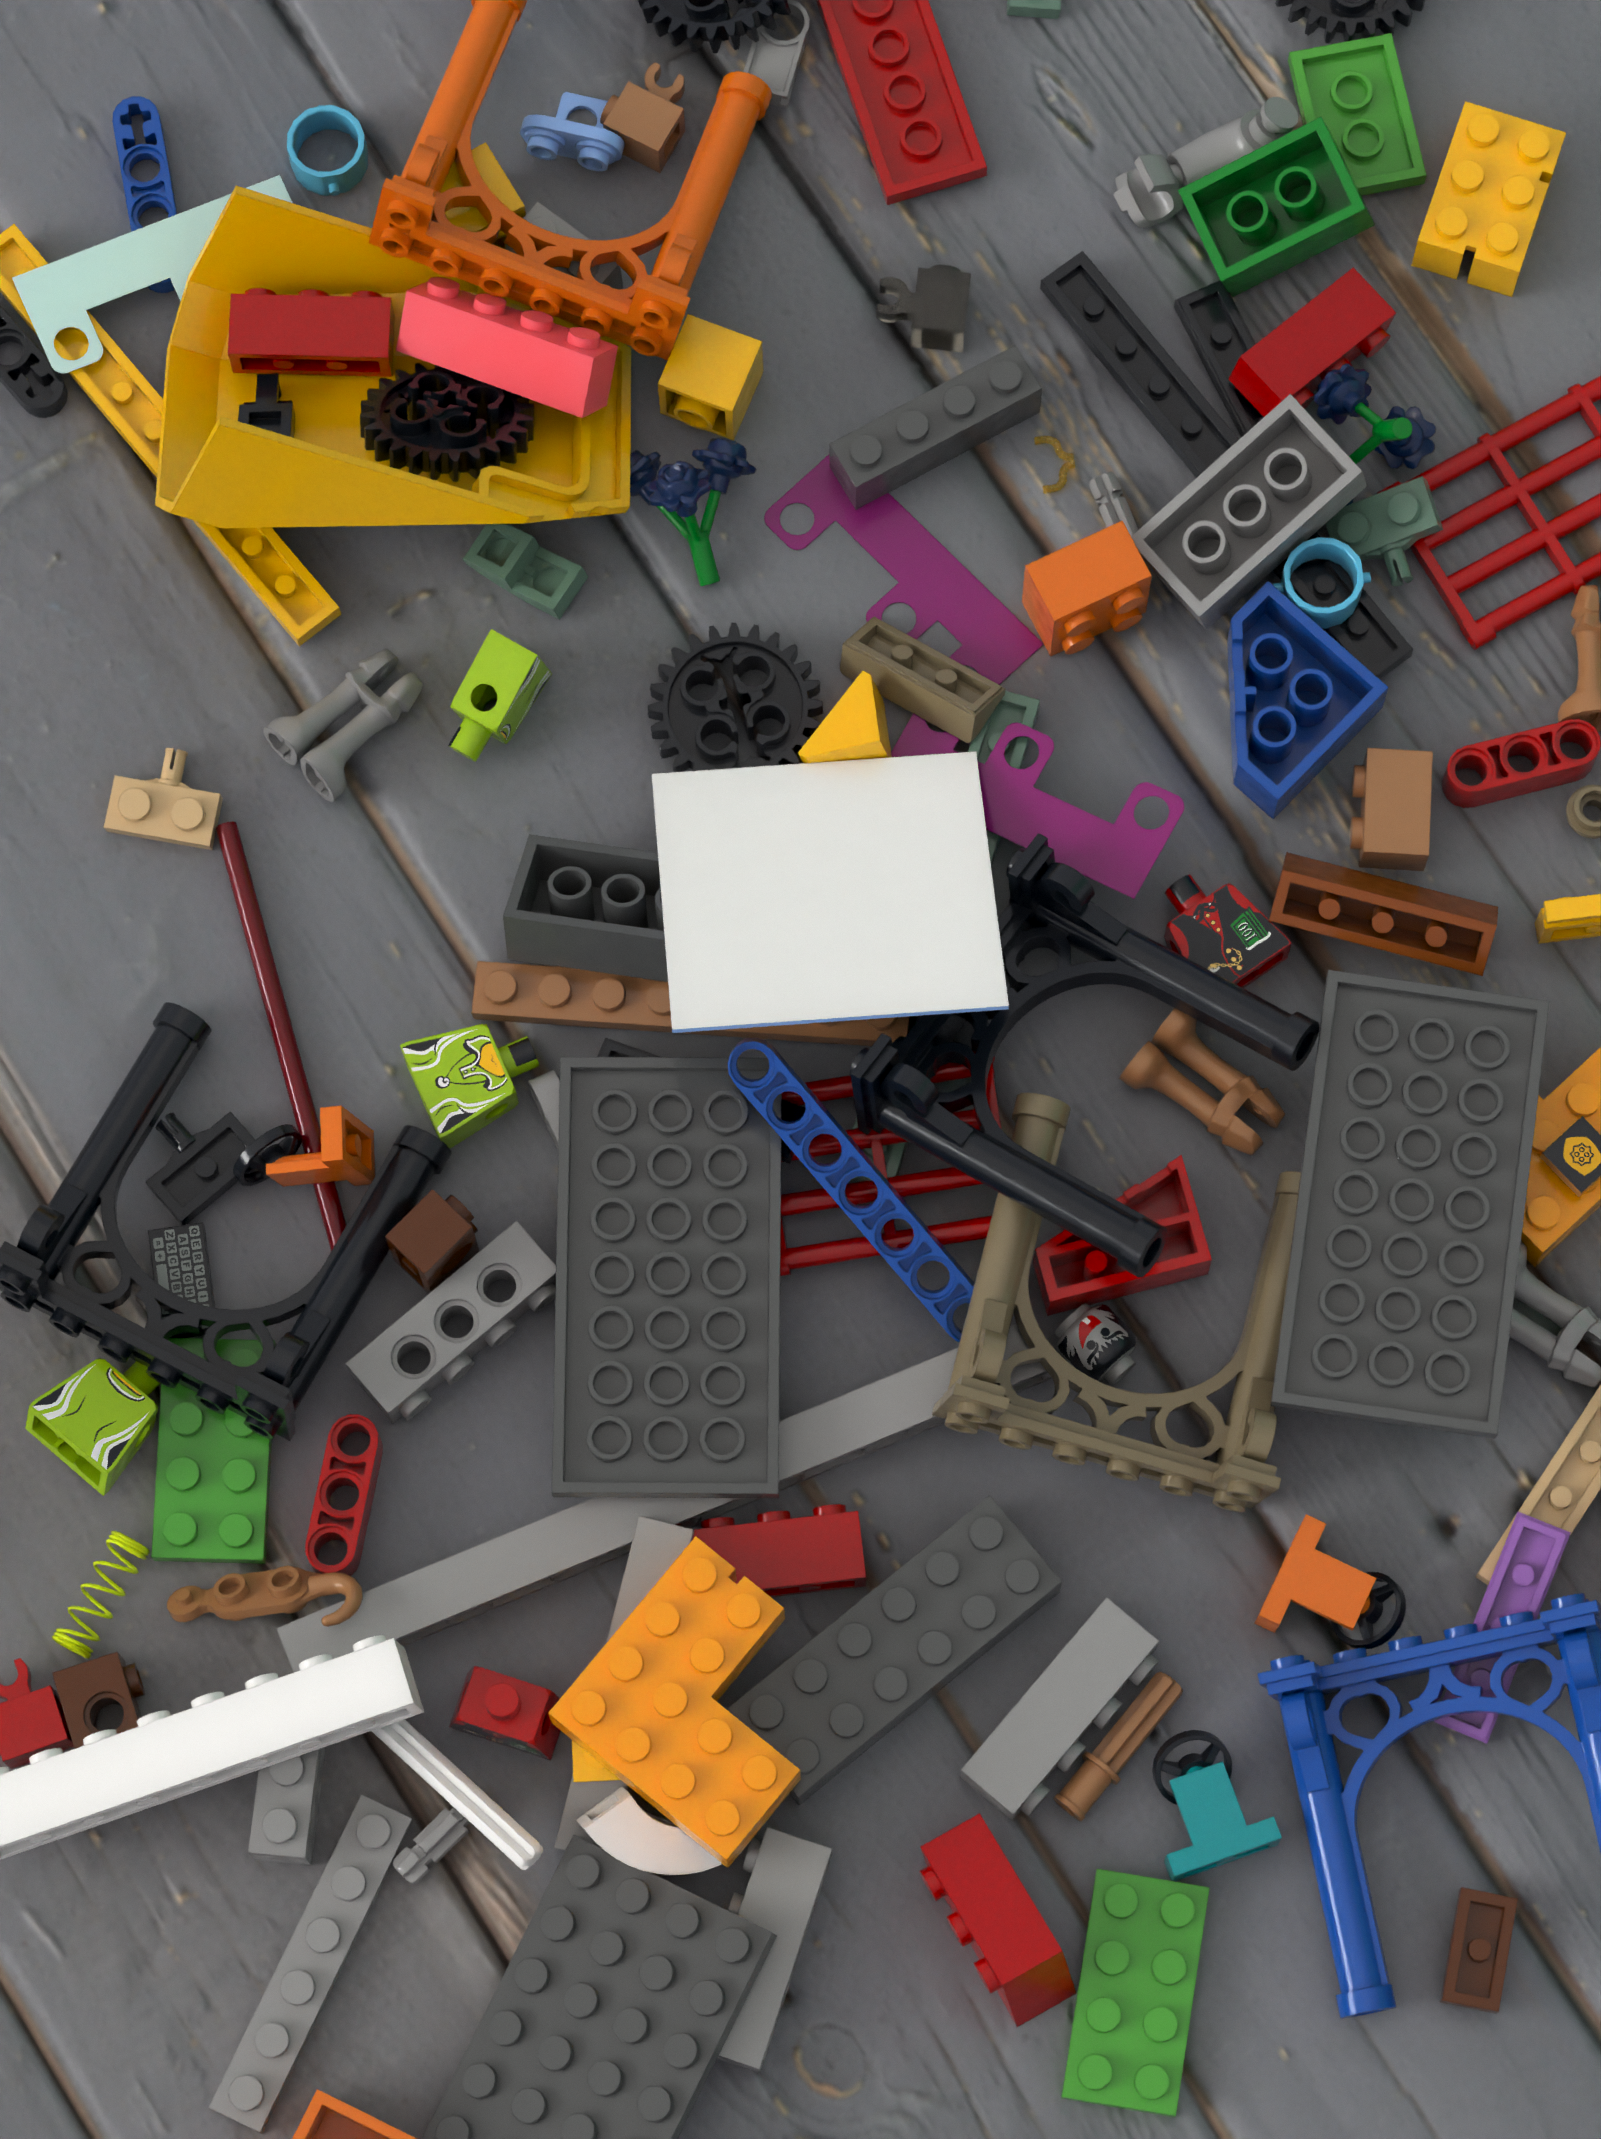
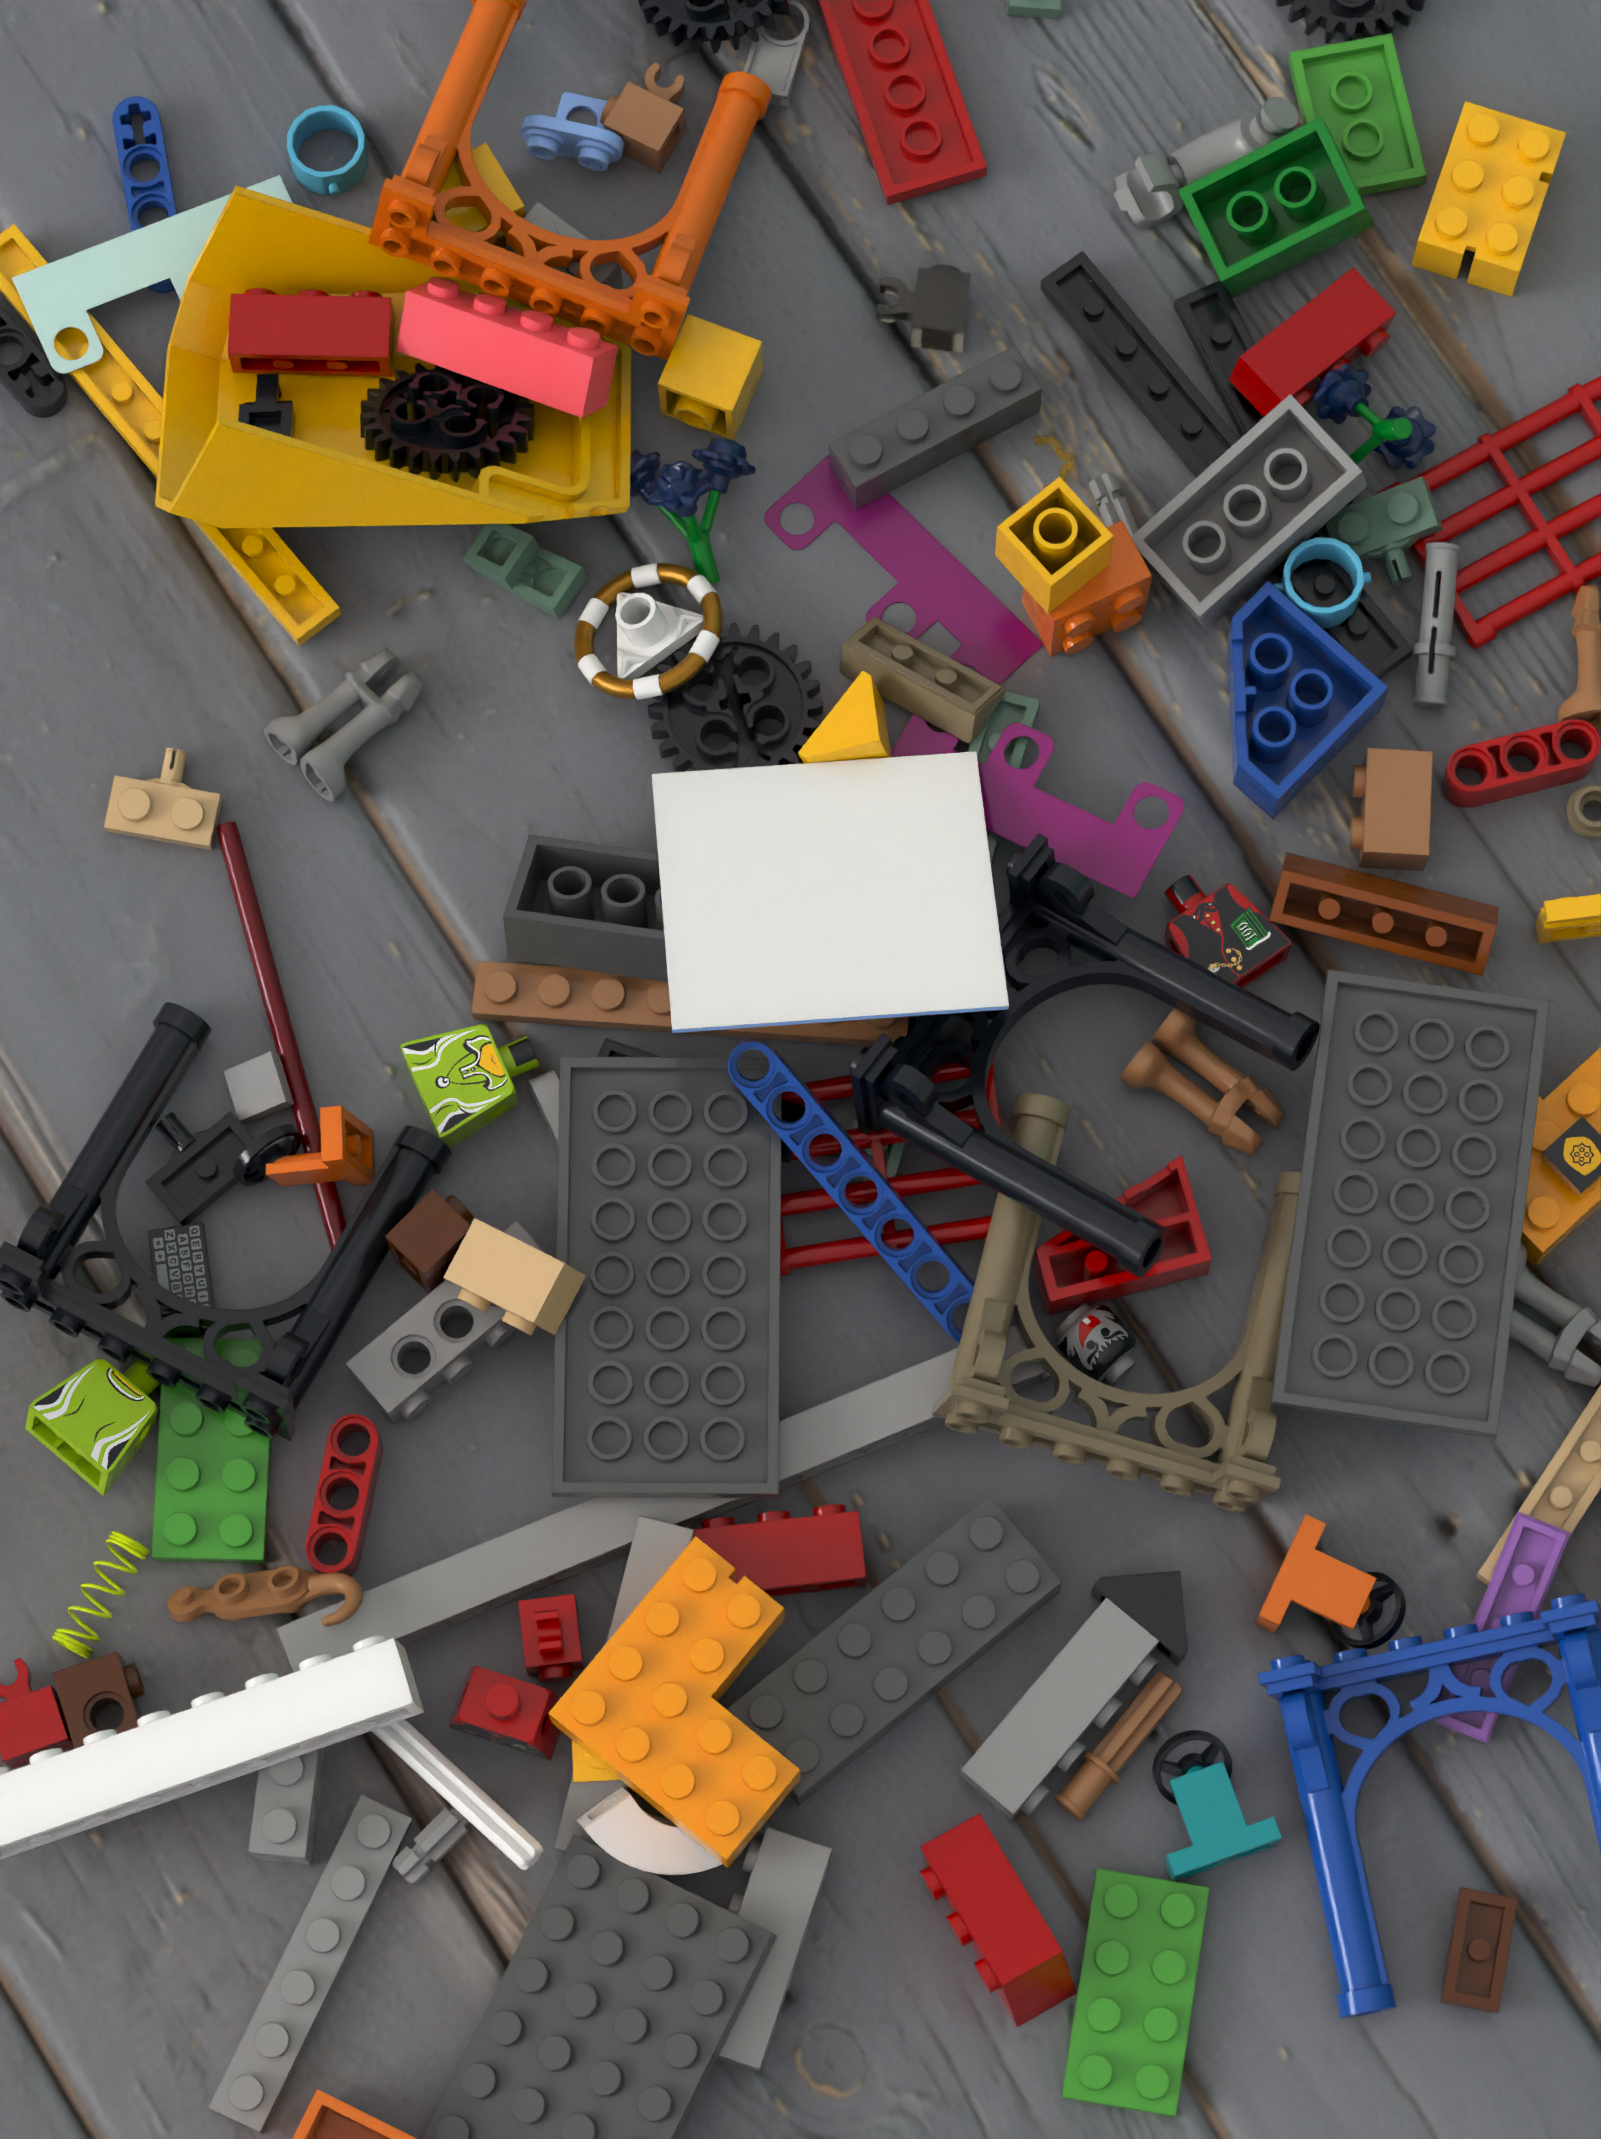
(258, 1087): none -> light grey tile
(499, 673): lime torso -> none
(514, 1277): none -> tan brick
(551, 1637): none -> red brick
(649, 631): none -> white piece
(1053, 545): none -> yellow head
(1154, 1603): none -> black slope
(1432, 687): none -> light grey pin

